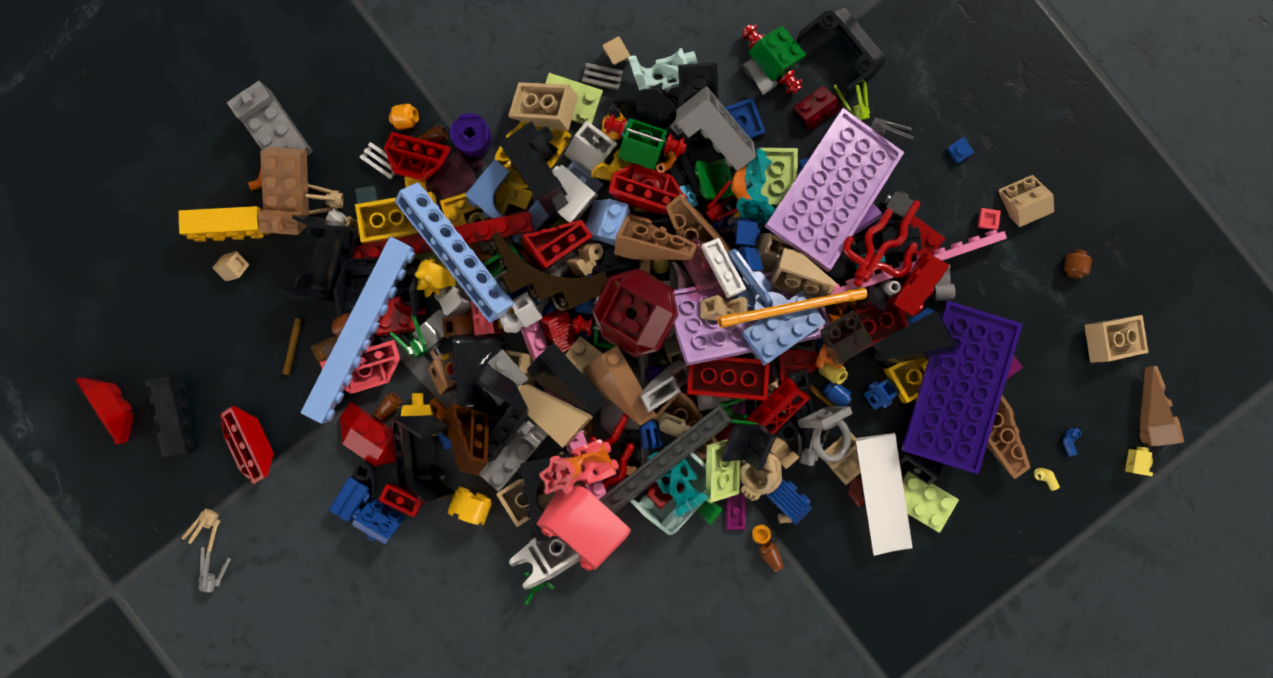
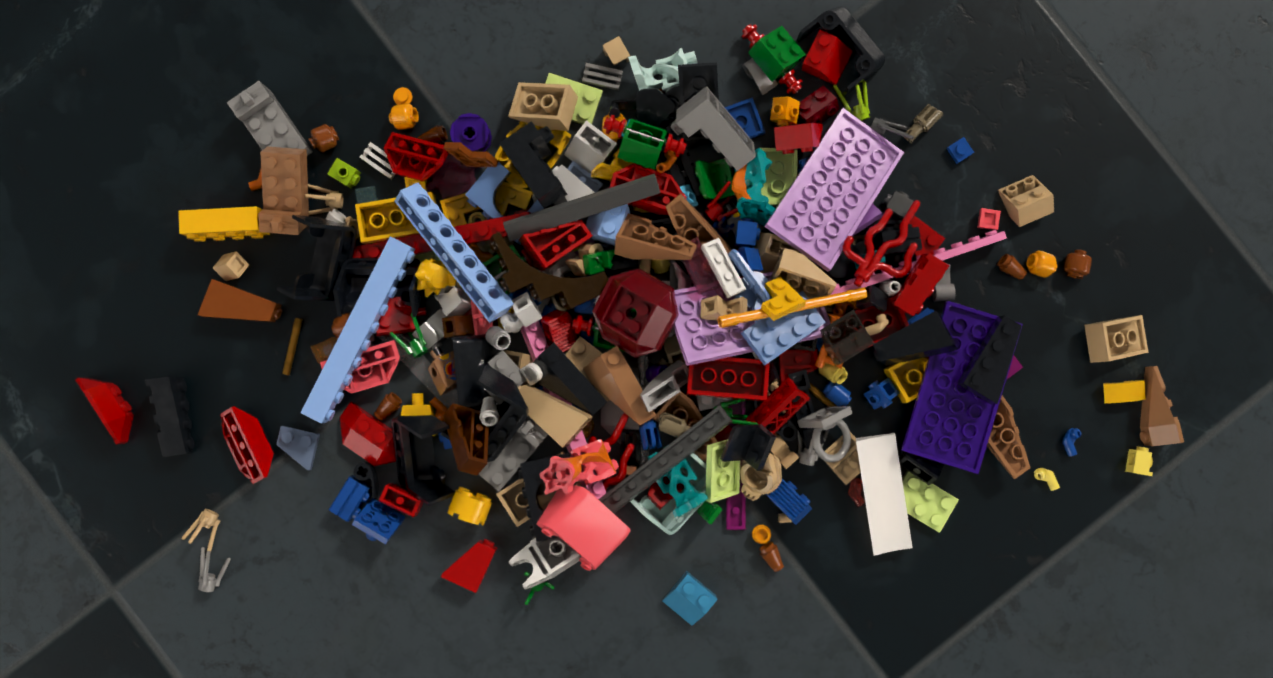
(234, 303): none -> dark orange slope
(299, 445): none -> sand blue wing
(323, 138): none -> dark orange head
(344, 173): none -> lime brick
(402, 96): none -> light orange plate
(468, 157): none -> dark orange tile
(471, 566): none -> red slope
(489, 414): none -> white cone
(498, 337): none -> light grey brick
(532, 373): none -> white tile
(582, 207): none -> dark grey tile
(598, 261): none -> green slope
(690, 598): none -> dark azure slope
(784, 111): none -> light orange brick
(784, 299): none -> yellow plate
(798, 137): none -> red slope
(827, 58): none -> red slope
(878, 327): none -> tan arm
(924, 121): none -> dark tan arm
(991, 362): none -> black wedge
(1011, 266): none -> dark orange cone
(1041, 263): none -> light orange head
(1124, 391): none -> yellow slope

